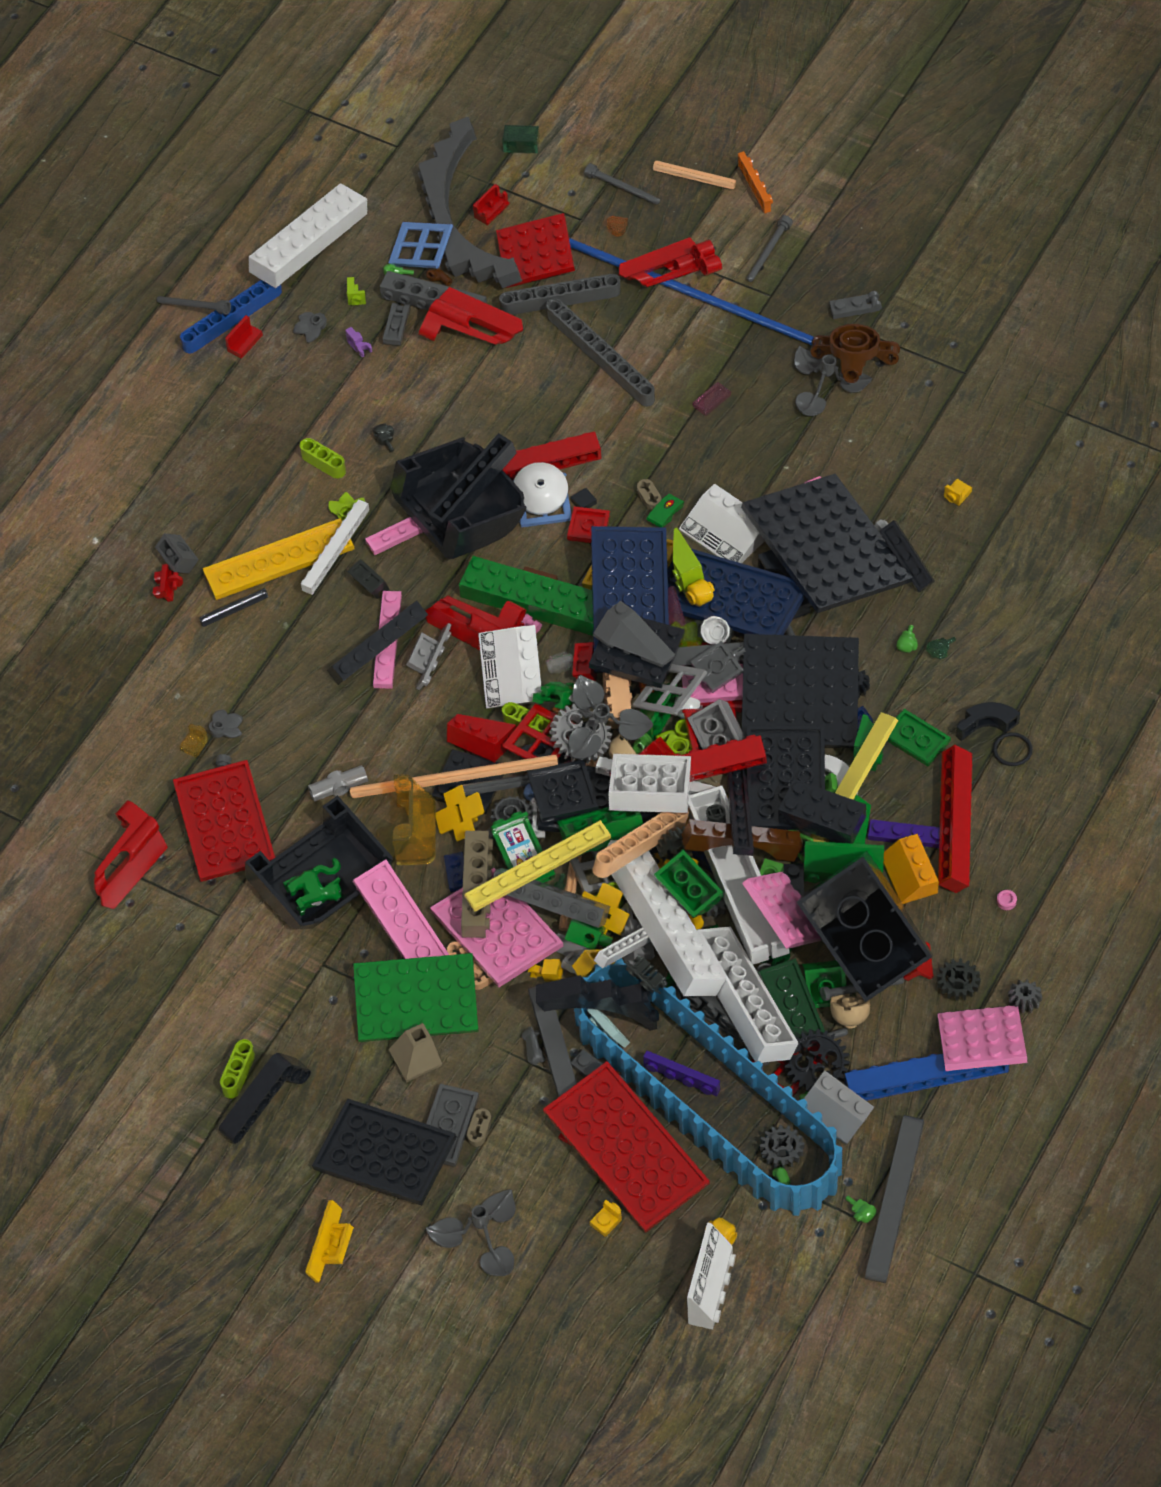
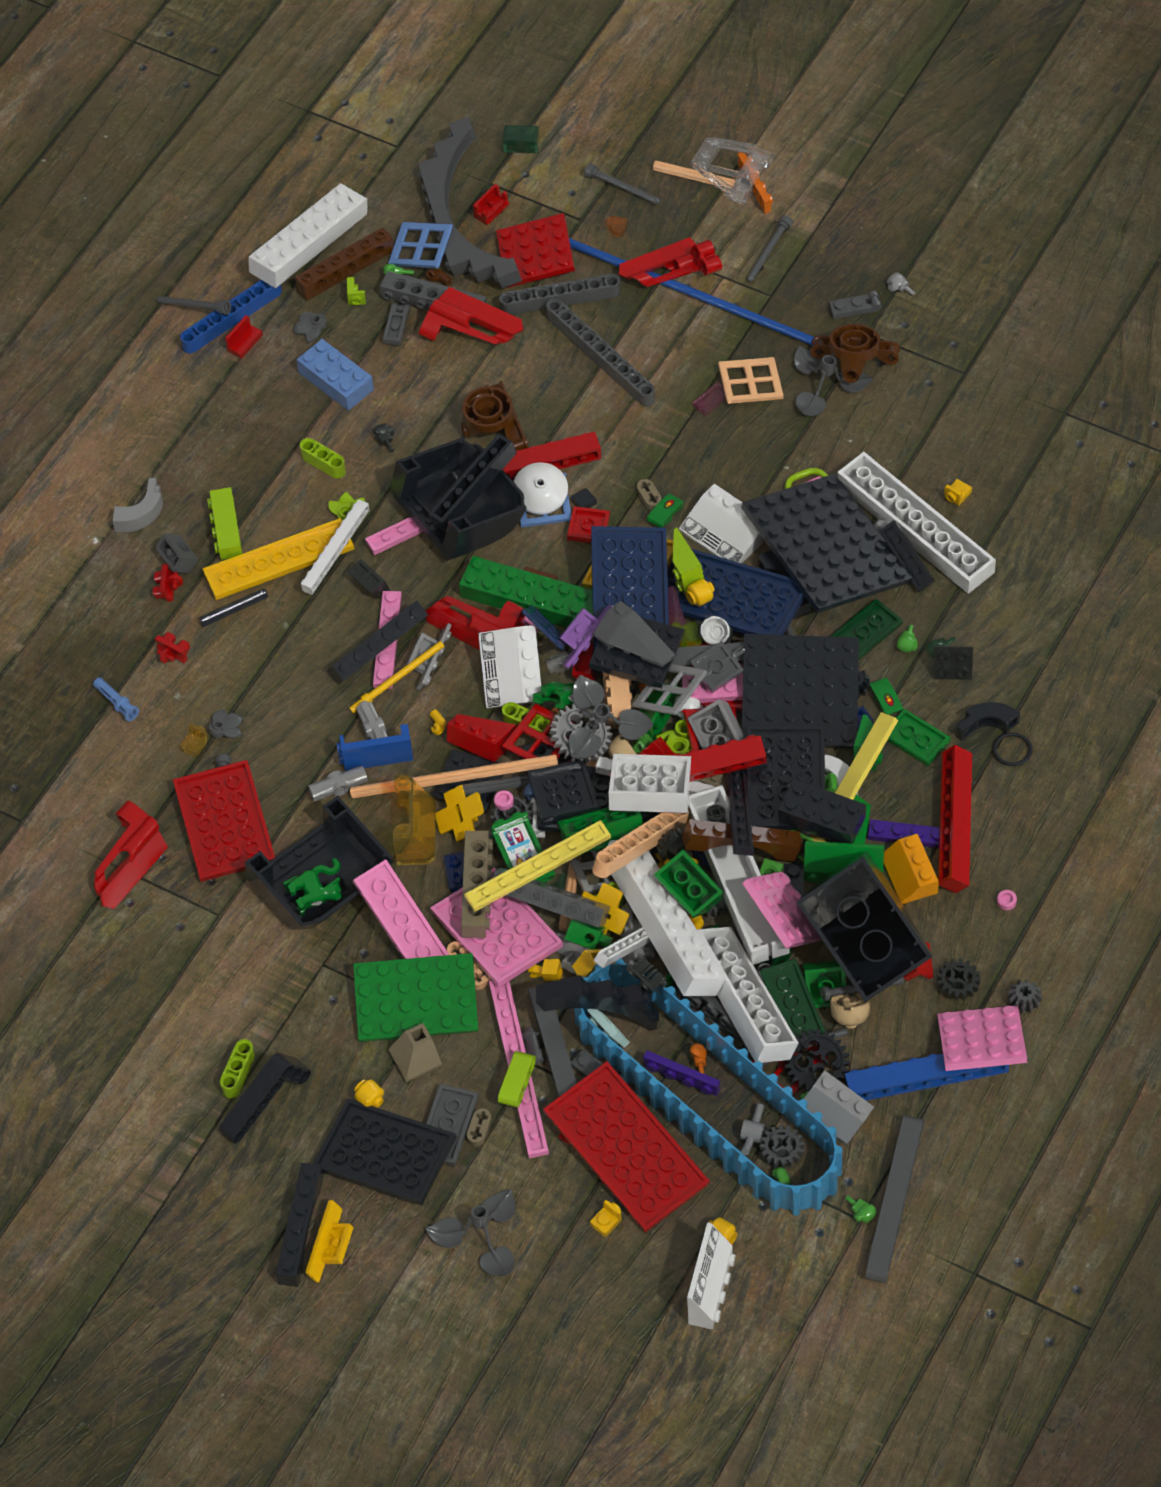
(120, 703): none -> medium blue pin
(142, 514): none -> light grey arch
(171, 651): none -> red hips
(225, 522): none -> lime brick
(294, 1243): none -> black arch
(335, 374): none -> medium blue brick
(344, 264): none -> reddish brown brick
(355, 340): medium lavender plate -> none
(369, 1093): none -> yellow head
(372, 724): none -> light grey piece
(376, 751): none -> blue panel
(397, 676): none -> yellow bar
(440, 722): none -> yellow arm
(489, 411): none -> reddish brown piece
(503, 800): none -> bright pink tile
(512, 1042): none -> bright pink plate
(516, 1079): none -> lime beam
(544, 626): none -> dark blue window
(580, 633): none -> medium lavender bracket
(699, 1055): none -> orange piece
(745, 177): none -> clear windscreen
(750, 380): none -> light nougat window
(752, 1130): none -> light grey piece
(804, 473): none -> lime animal
(870, 626): none -> dark green tile
(886, 696): none -> green slope
(898, 282): none -> light grey piece
(924, 527): none -> white brick
(953, 662): none -> pearl dark grey hinge

